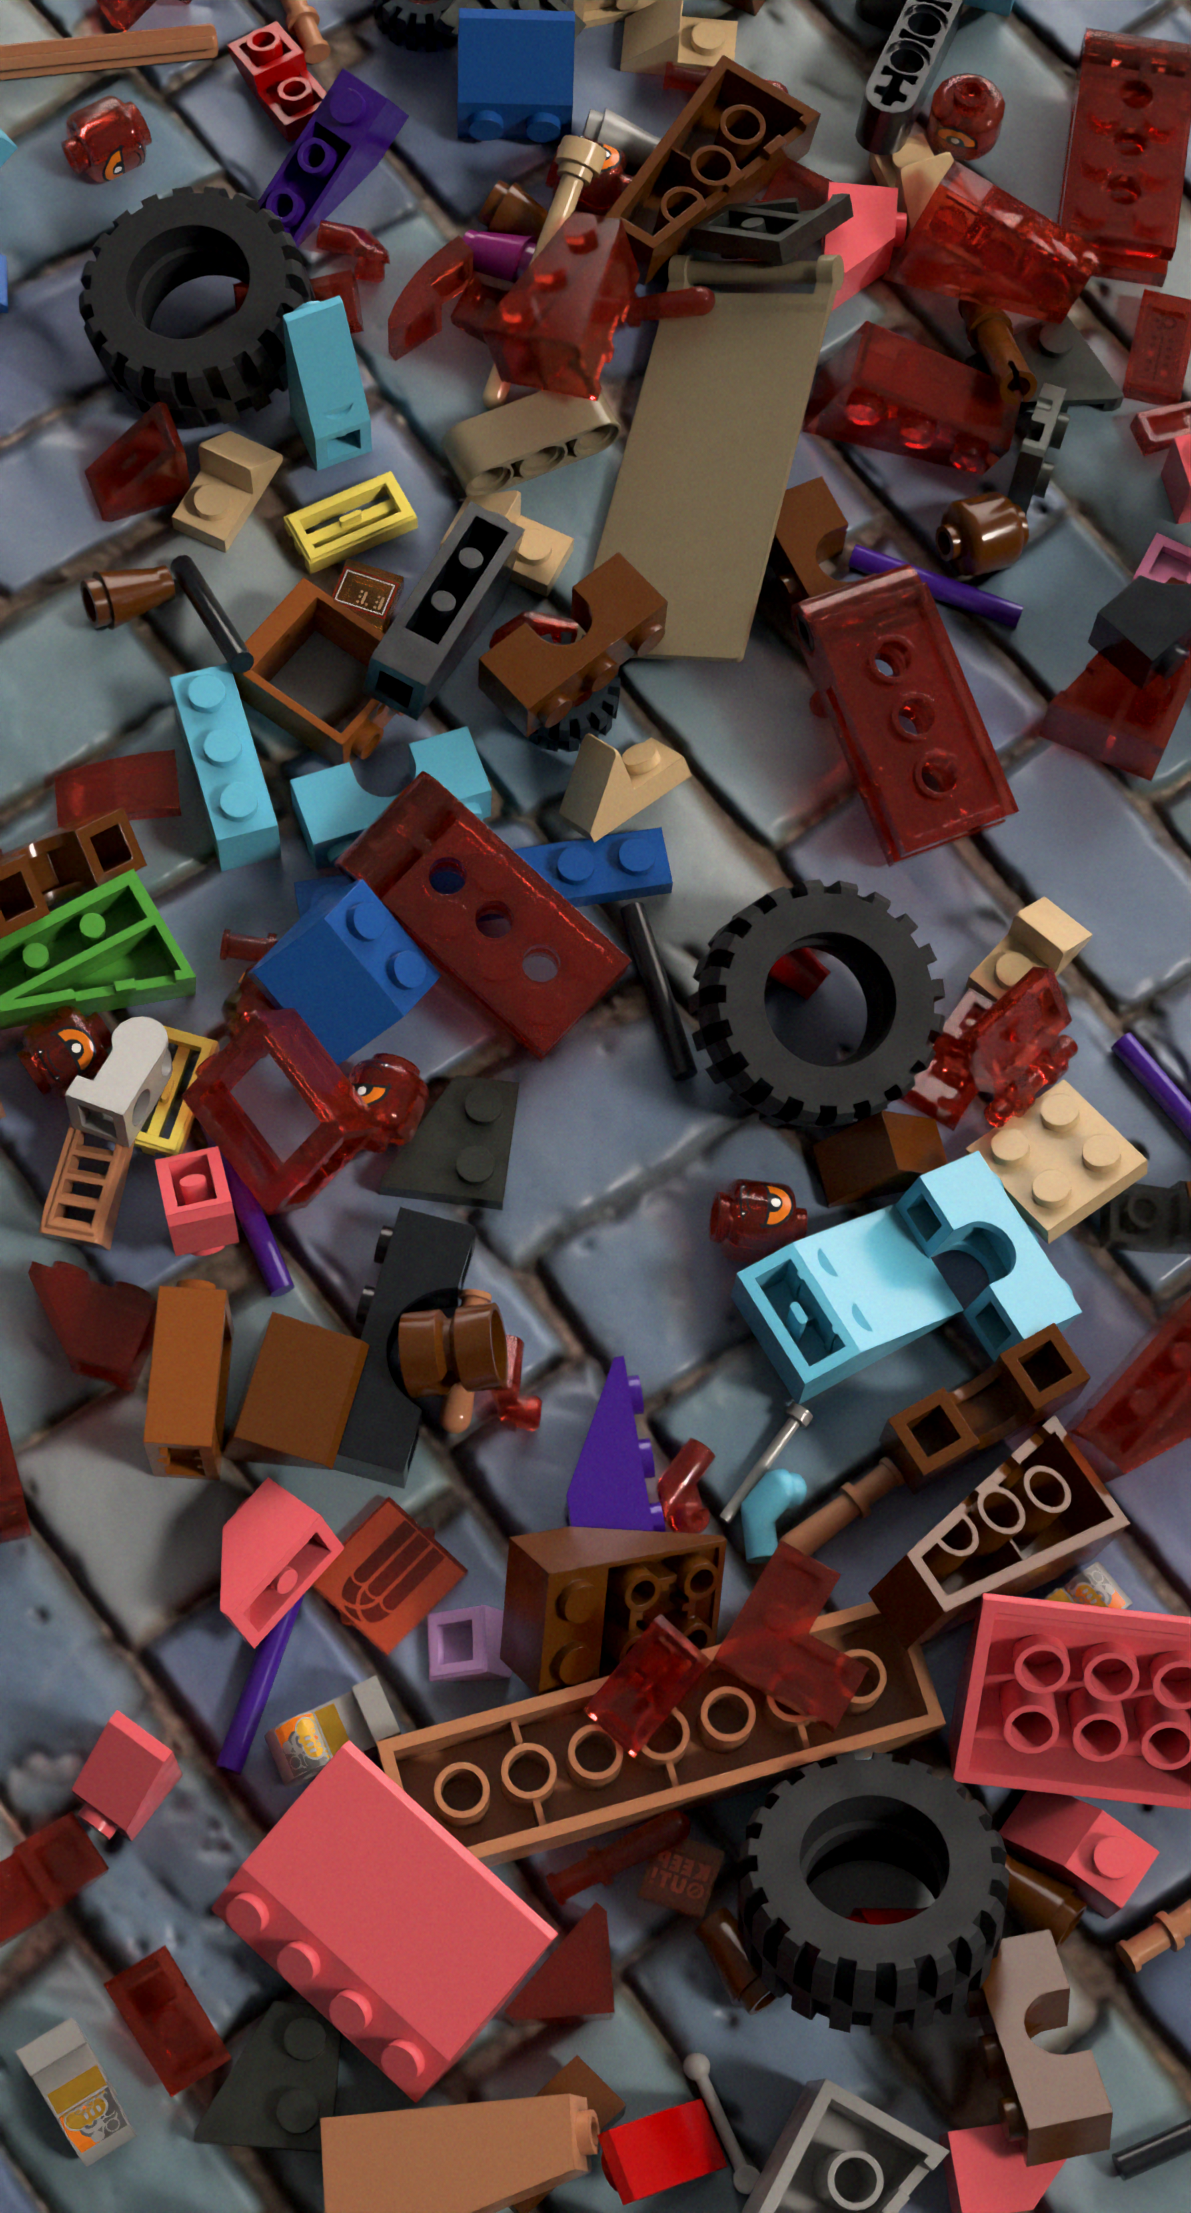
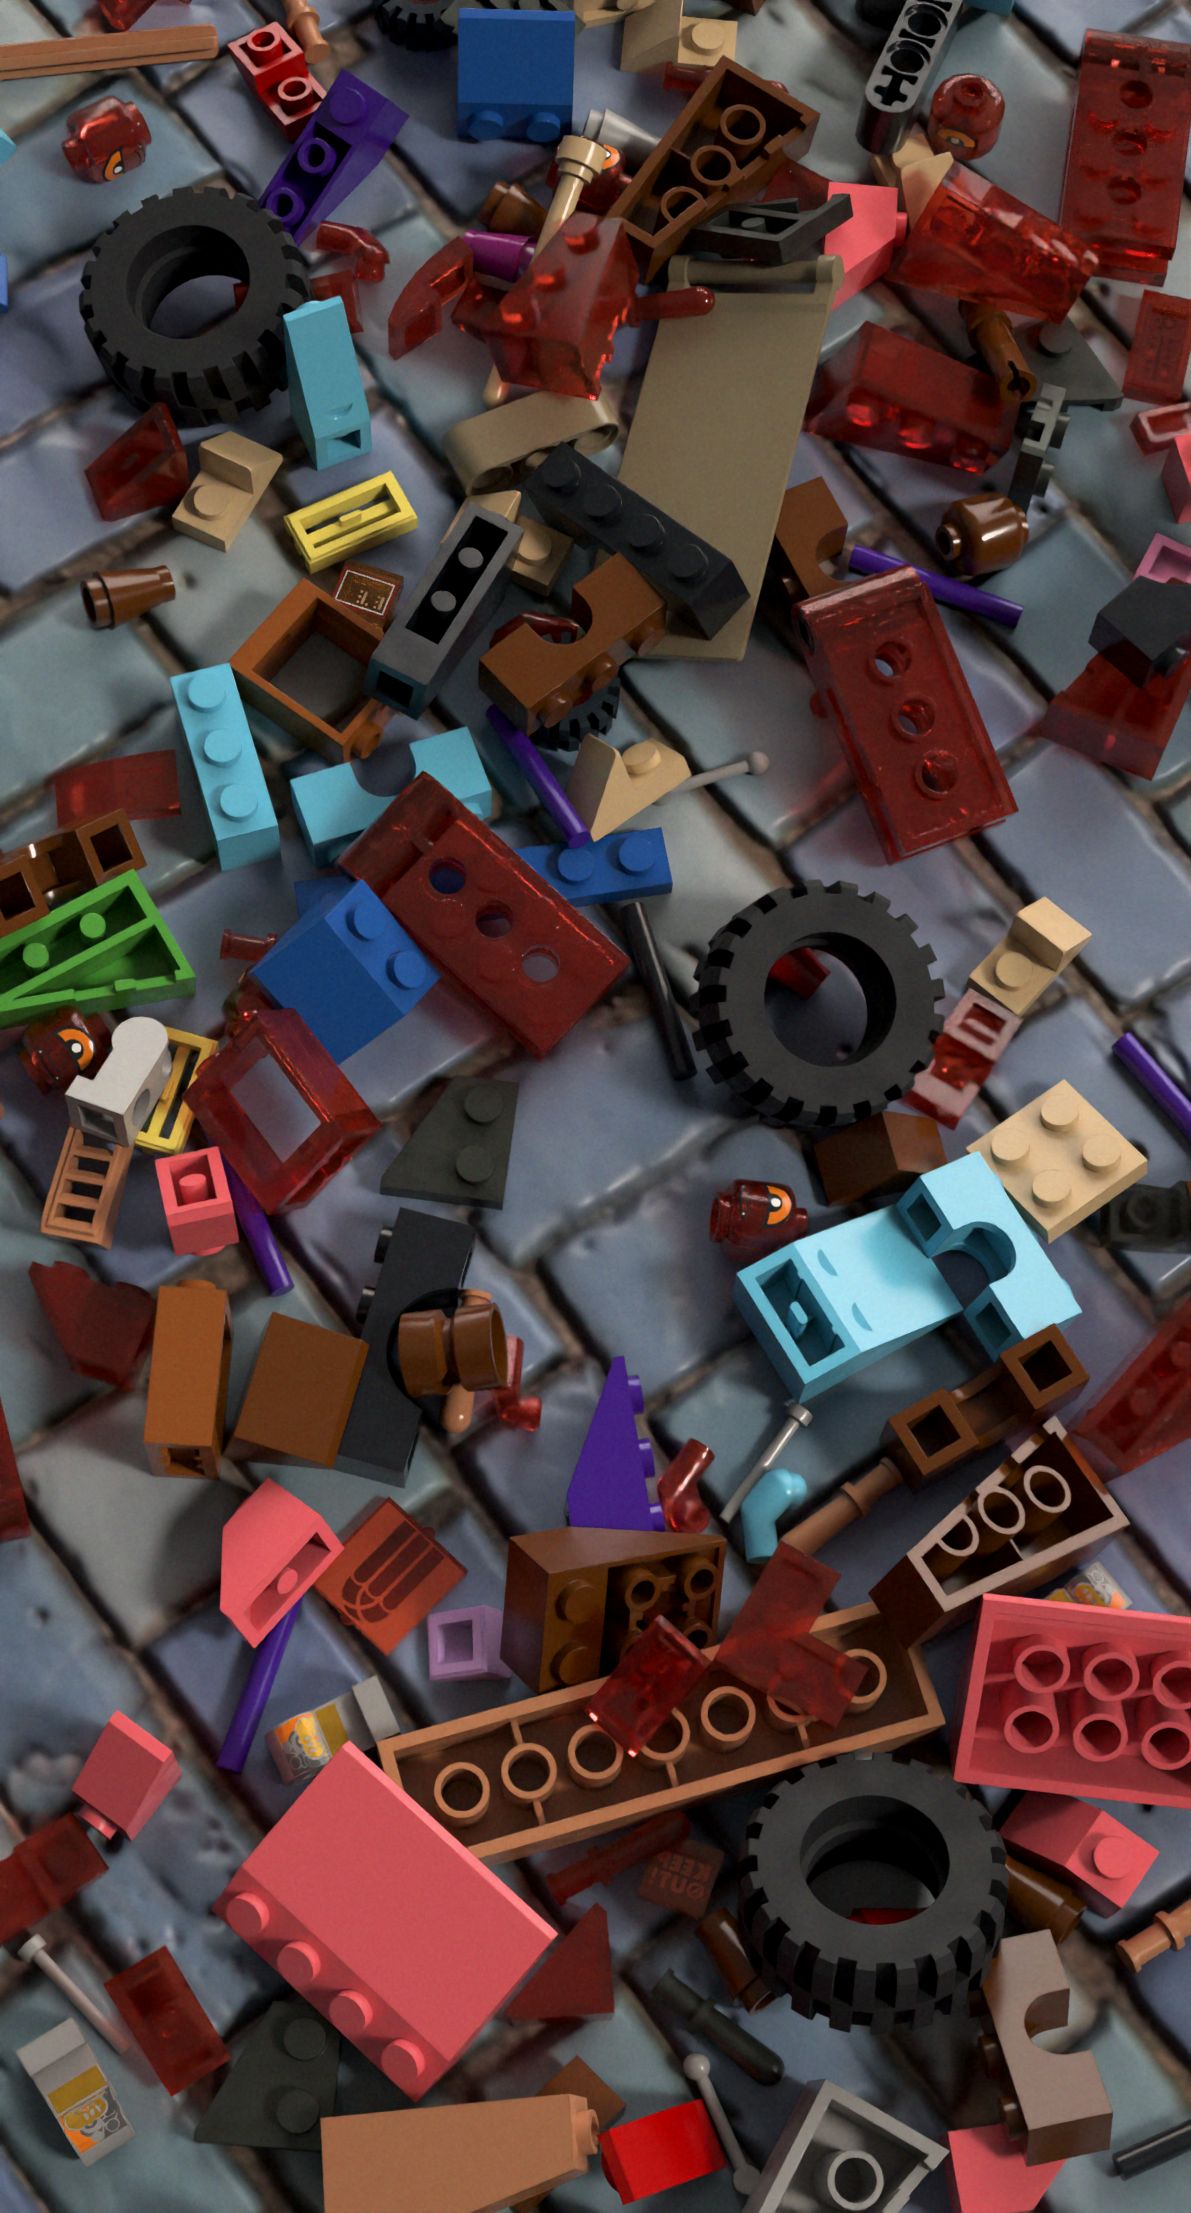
(34, 1951): none -> light grey piece
(212, 614): black bar -> none
(394, 1095): clear red head -> none
(540, 779): none -> dark purple bar
(604, 512): none -> black arch
(736, 2043): none -> pearl dark grey piece
(755, 763): none -> light grey hinge
(1019, 1033): clear red plate -> none

